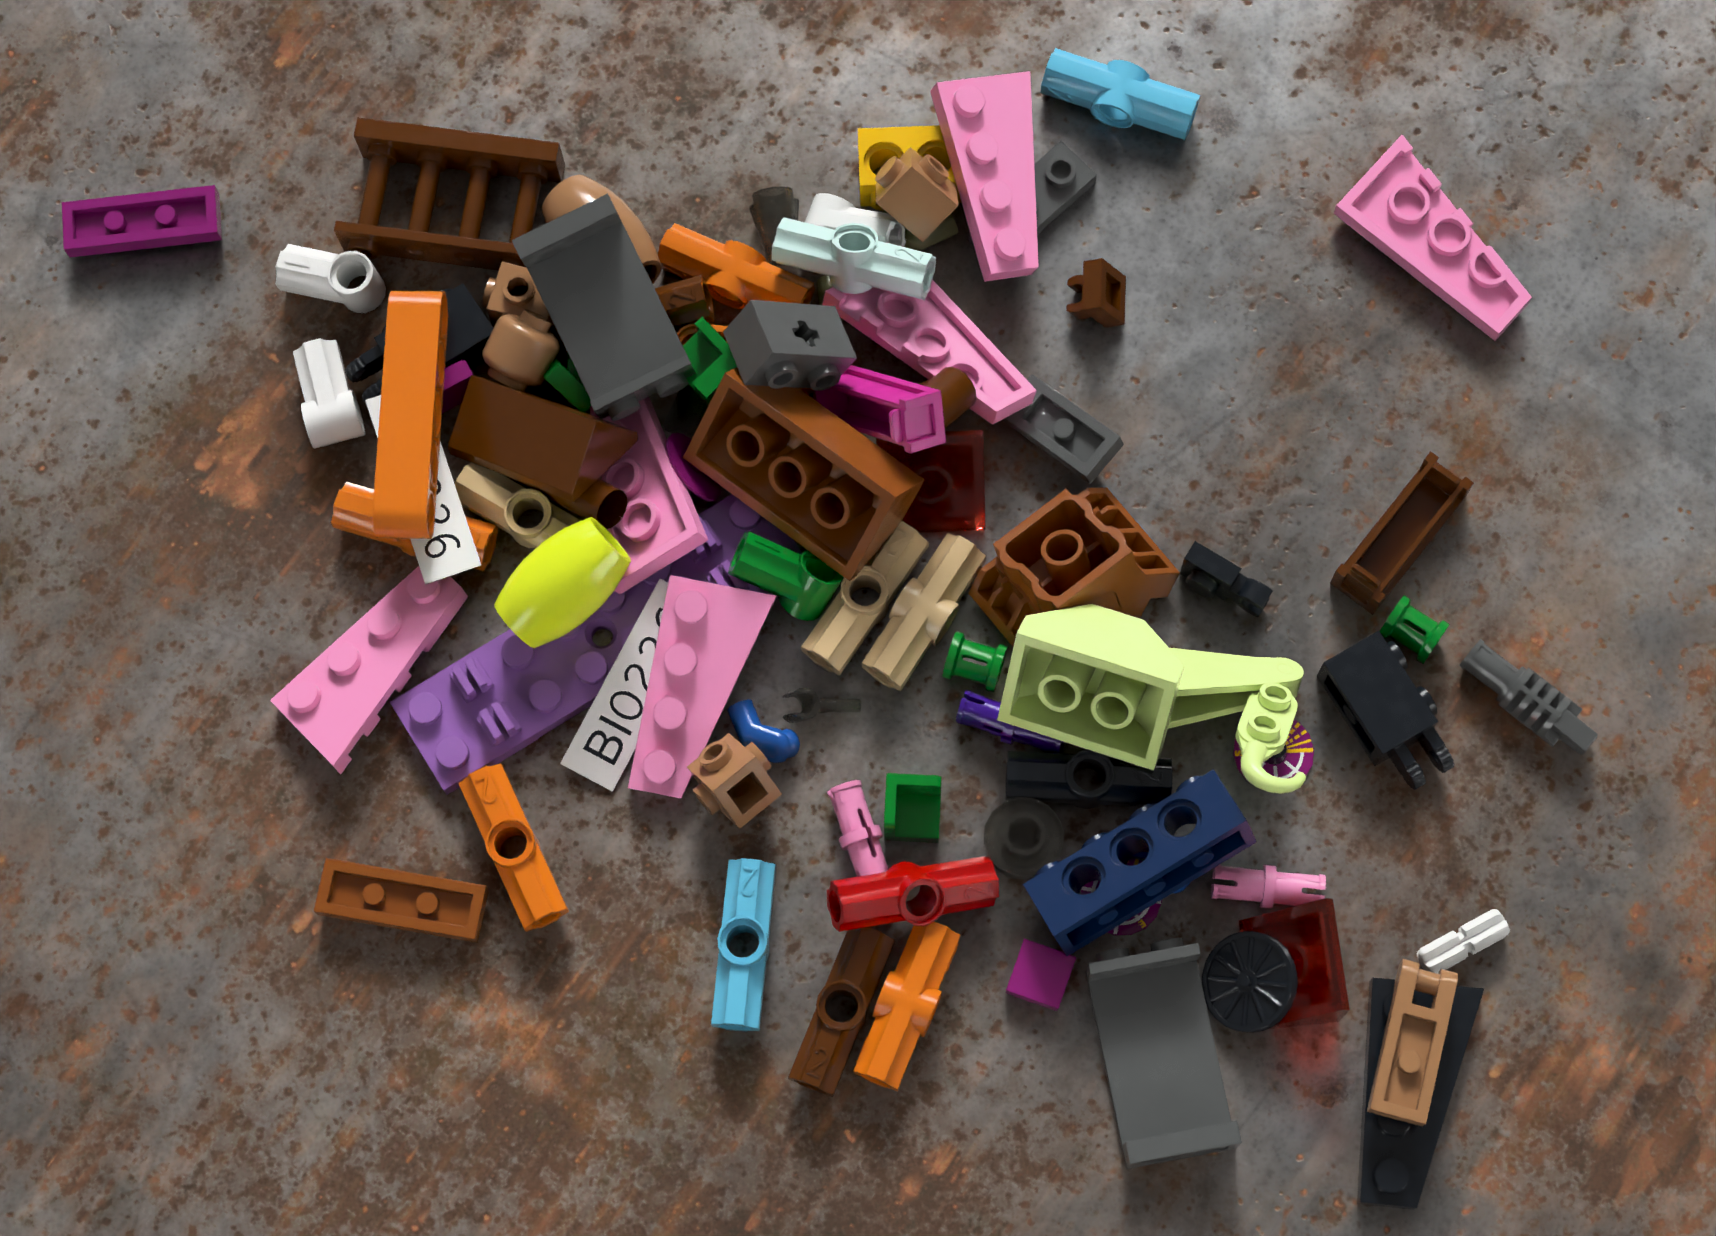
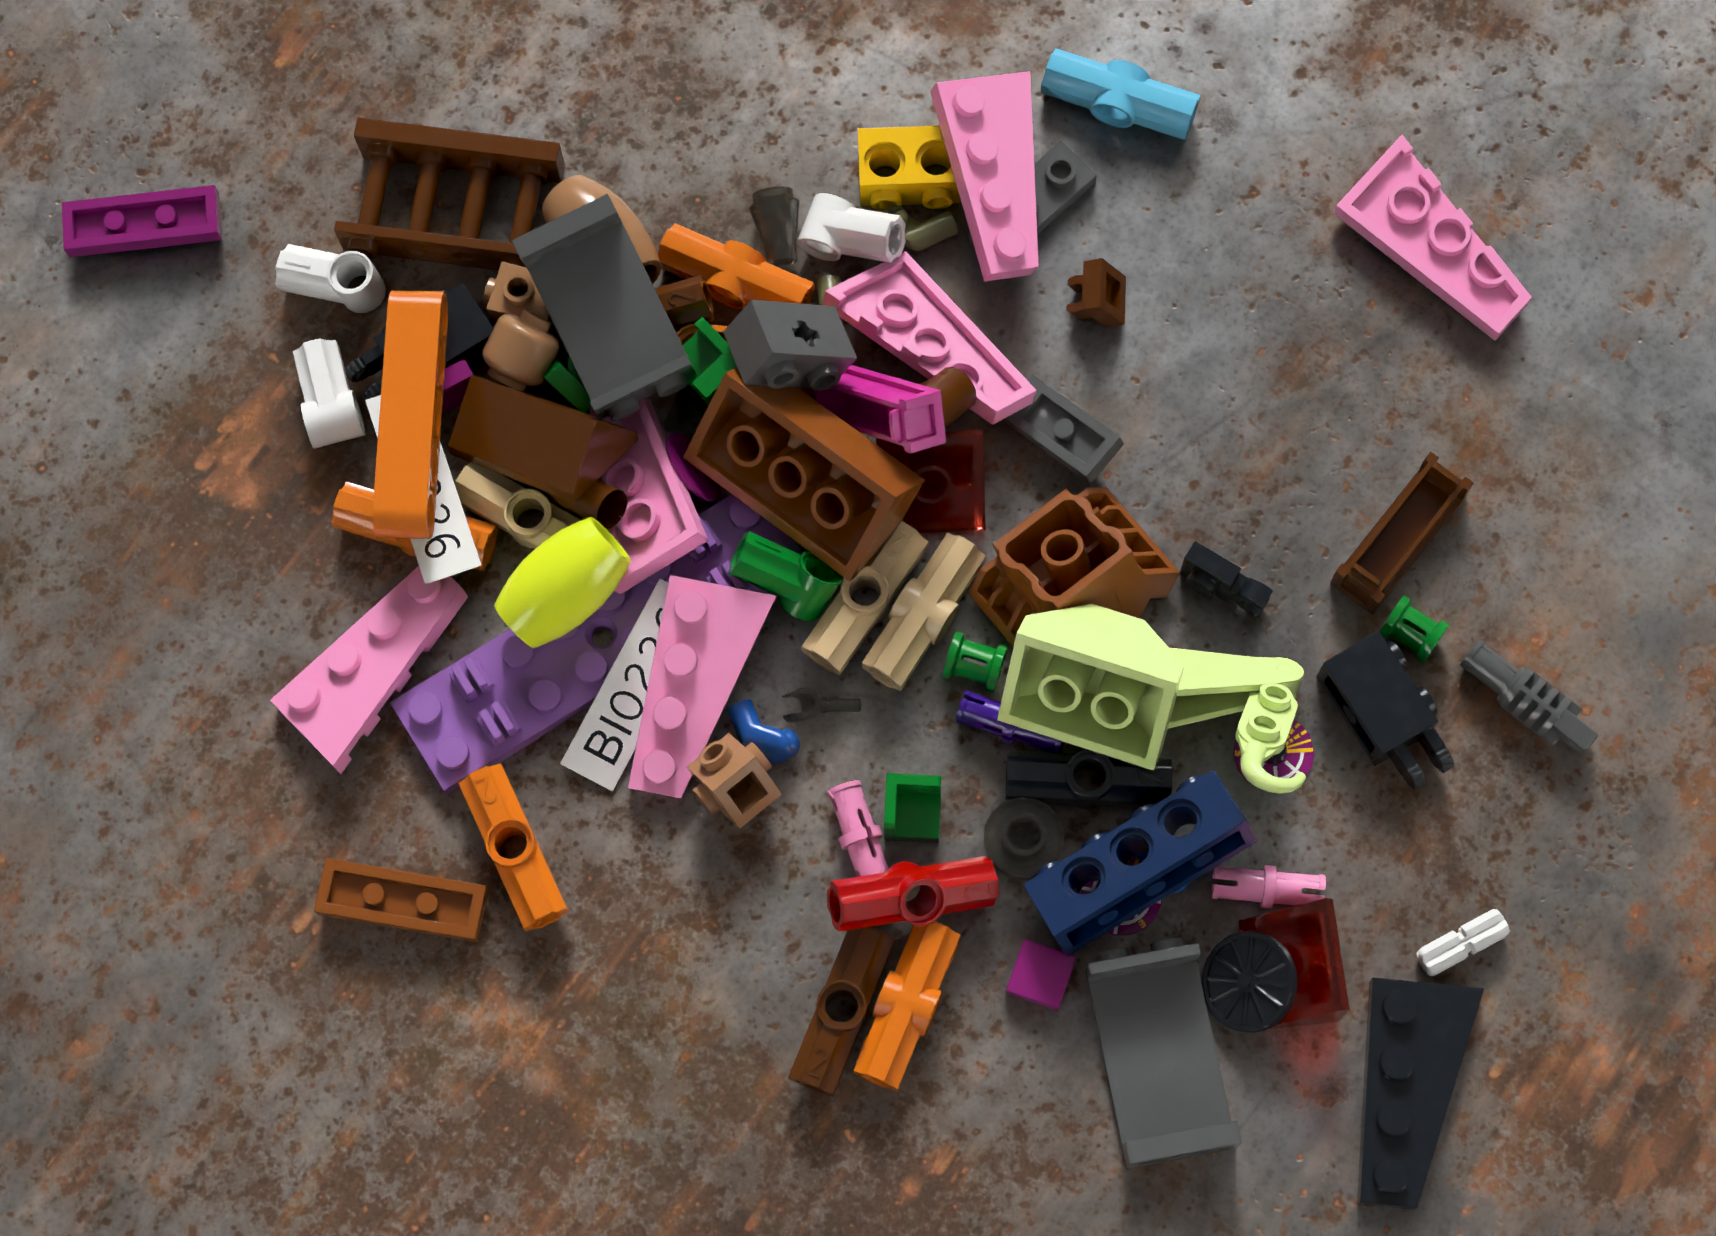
(749, 910): medium azure piece -> none
(853, 258): light aqua piece -> none
(916, 192): medium nougat brick -> none
(1412, 1044): medium nougat plate -> none

